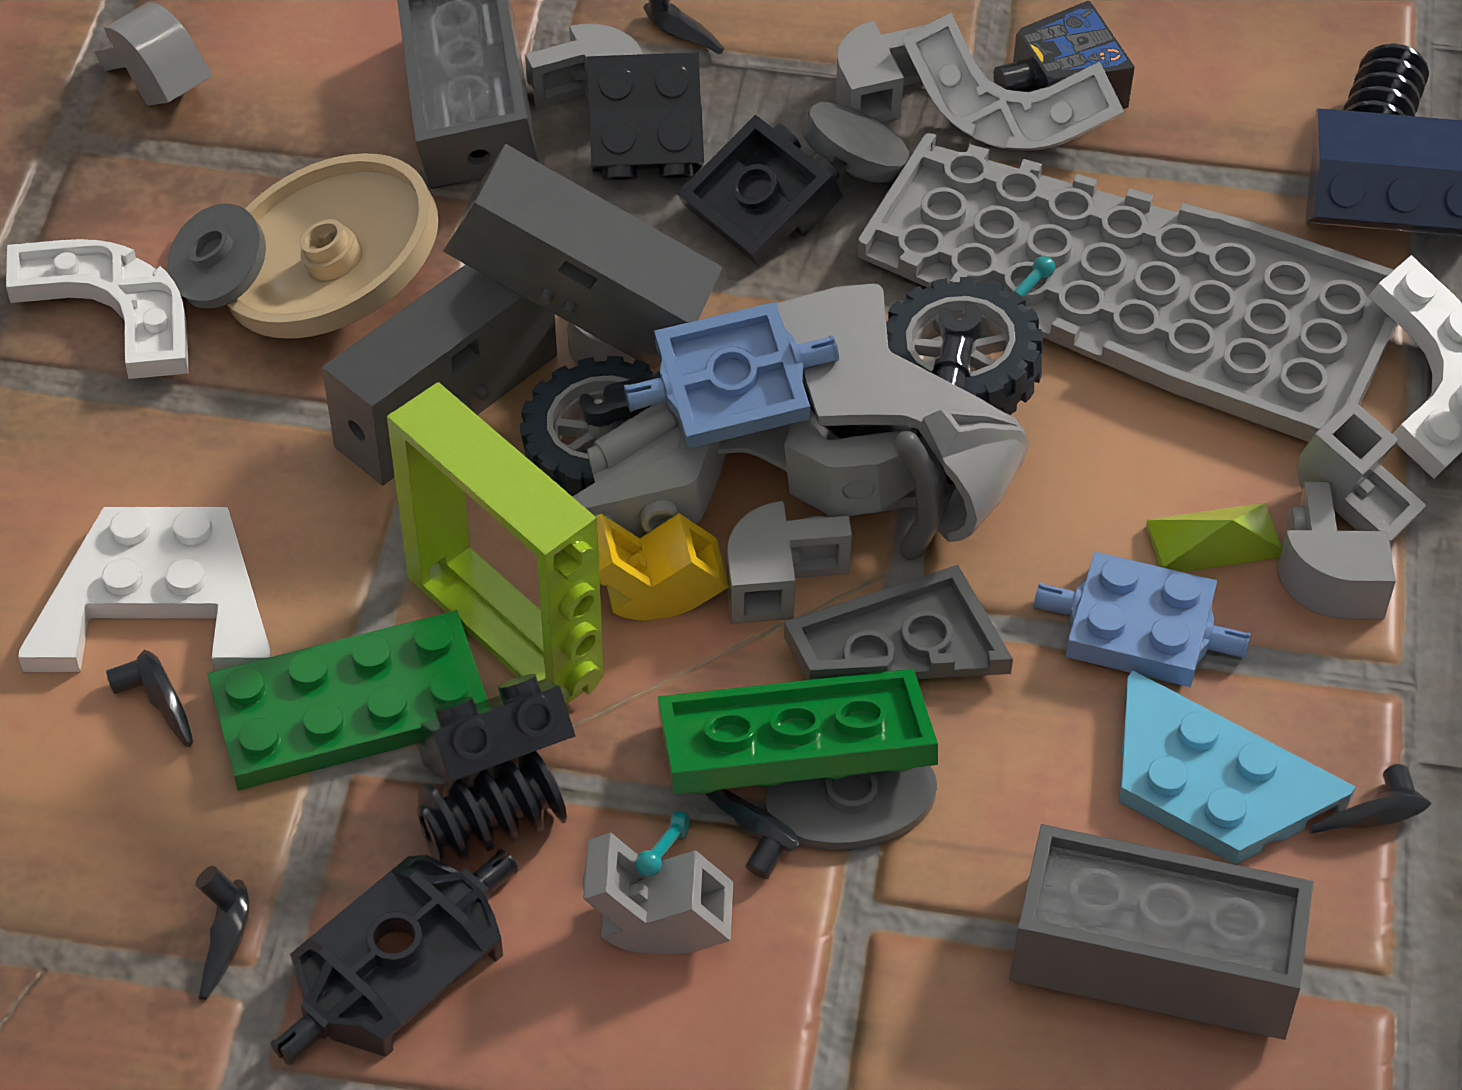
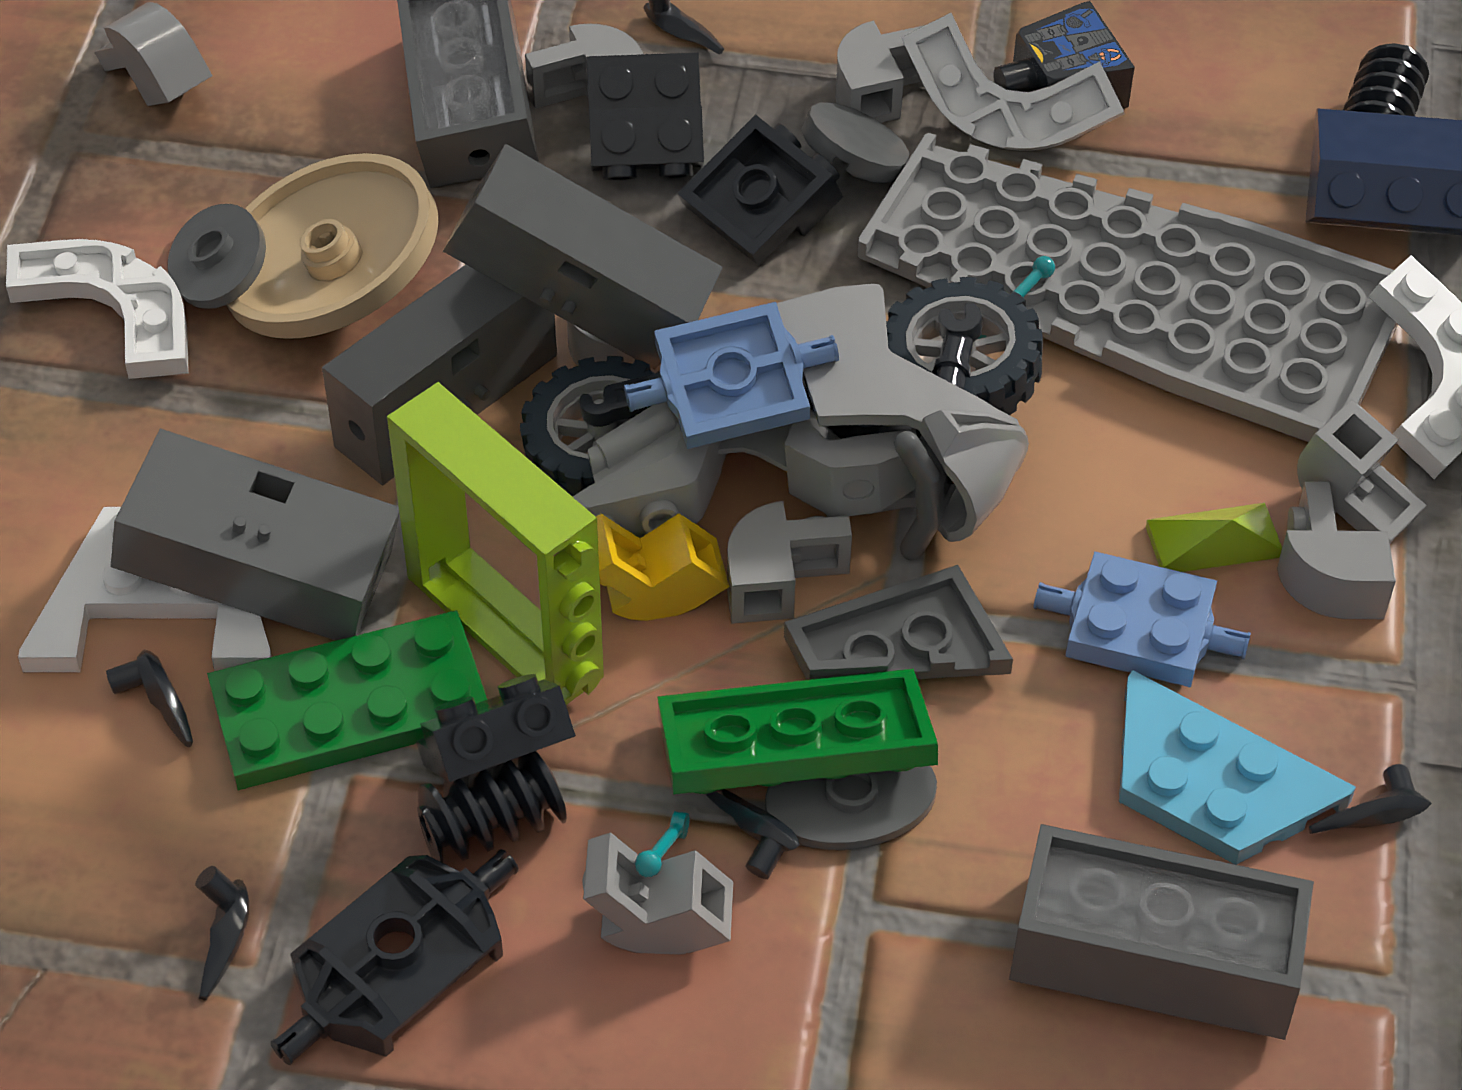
(254, 536): none -> dark grey brick

